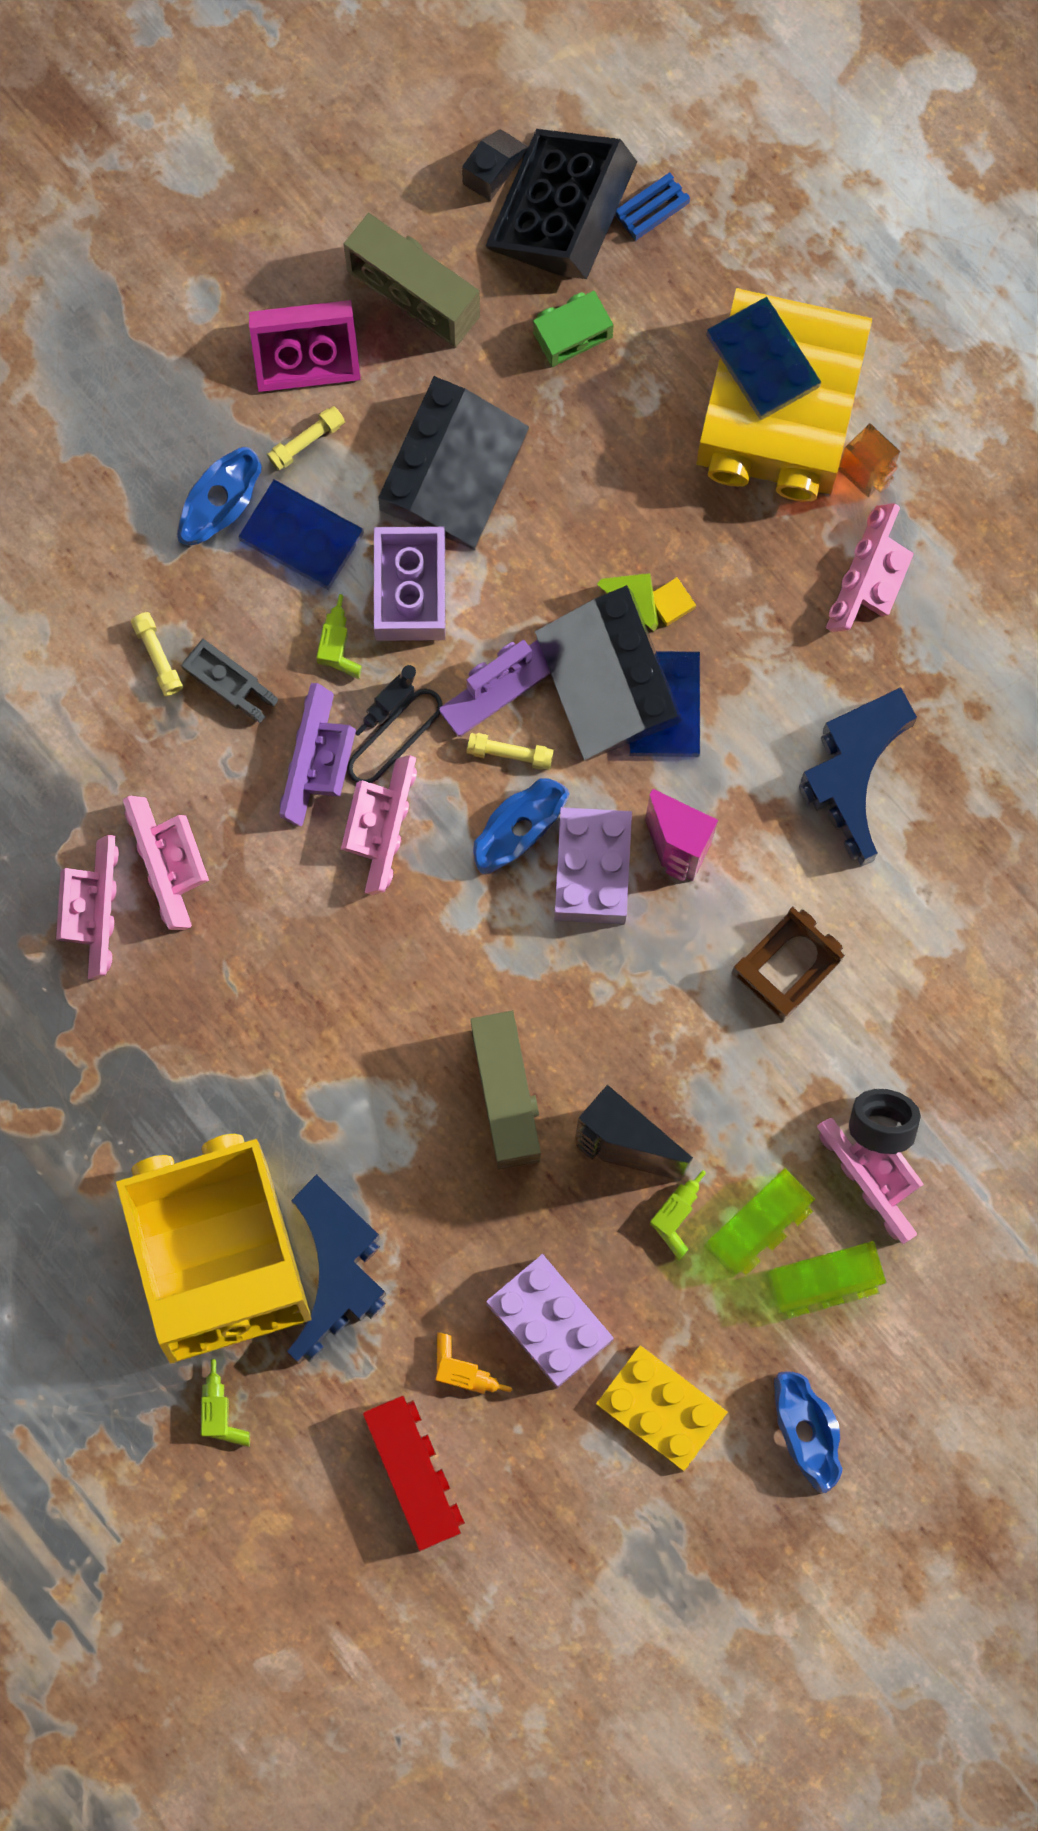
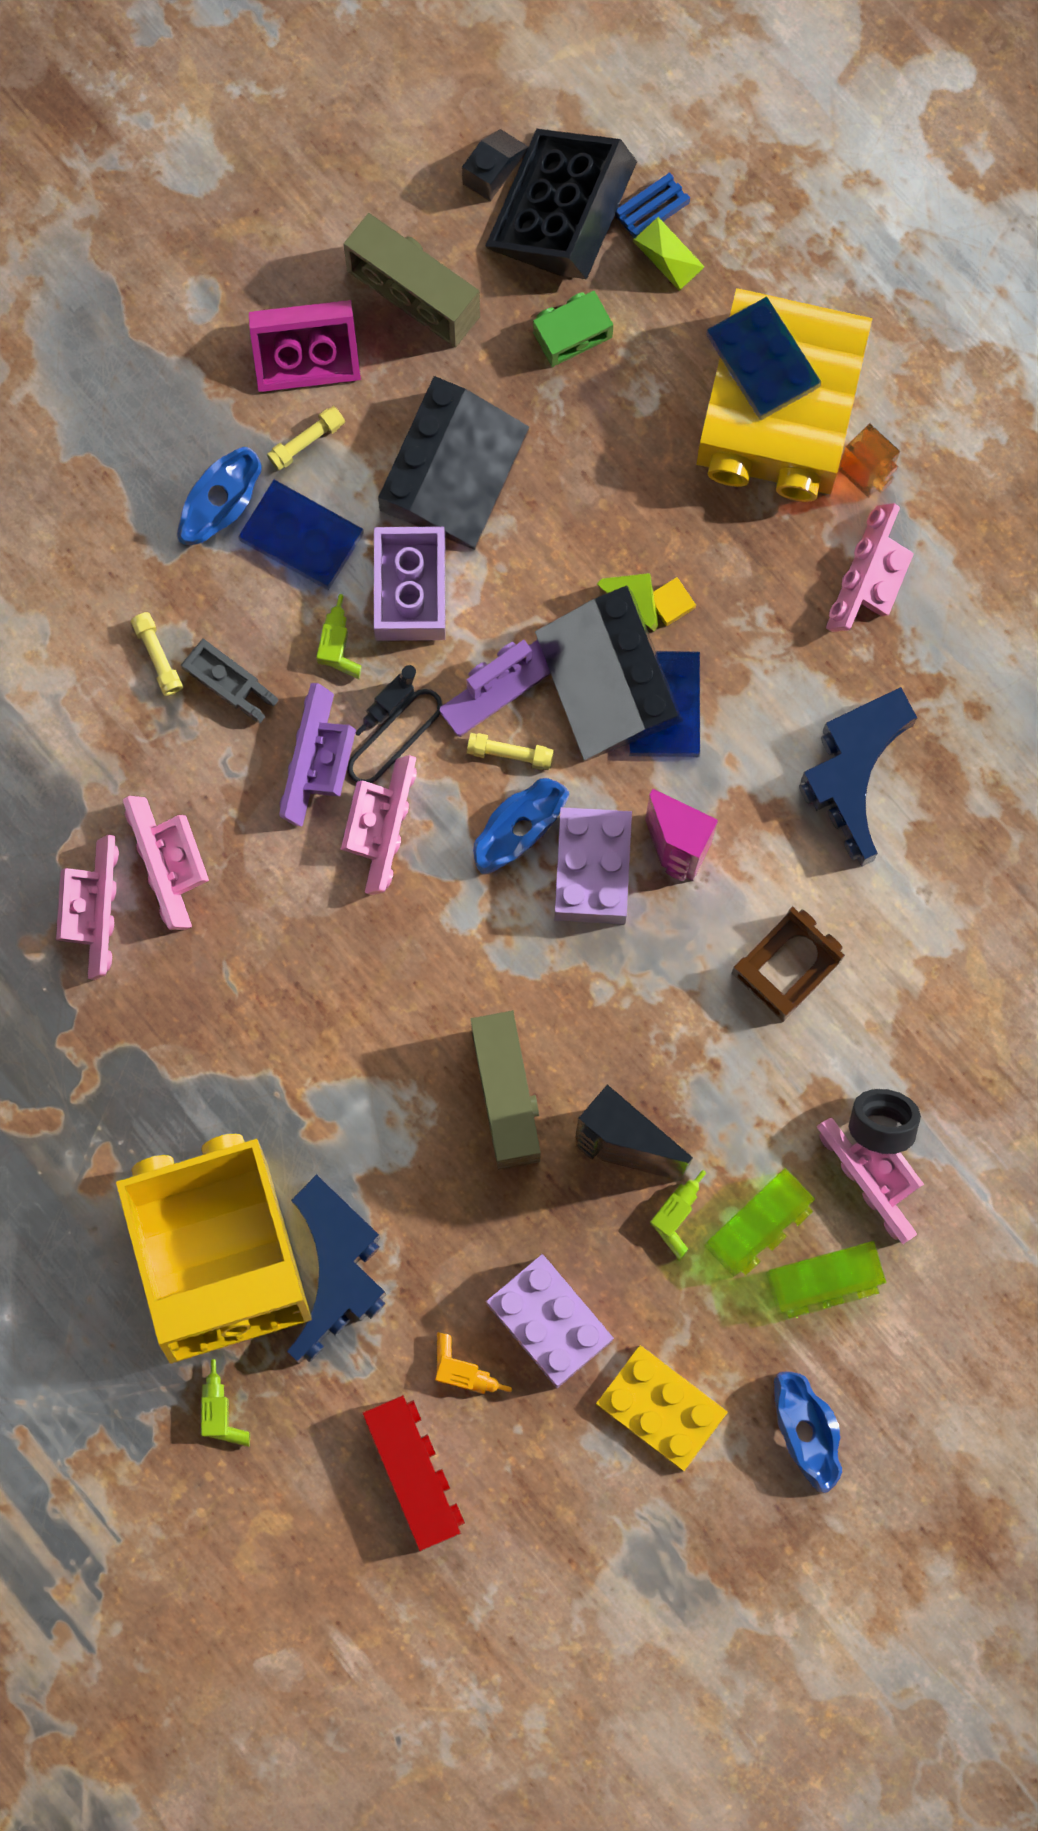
(668, 253): none -> lime slope

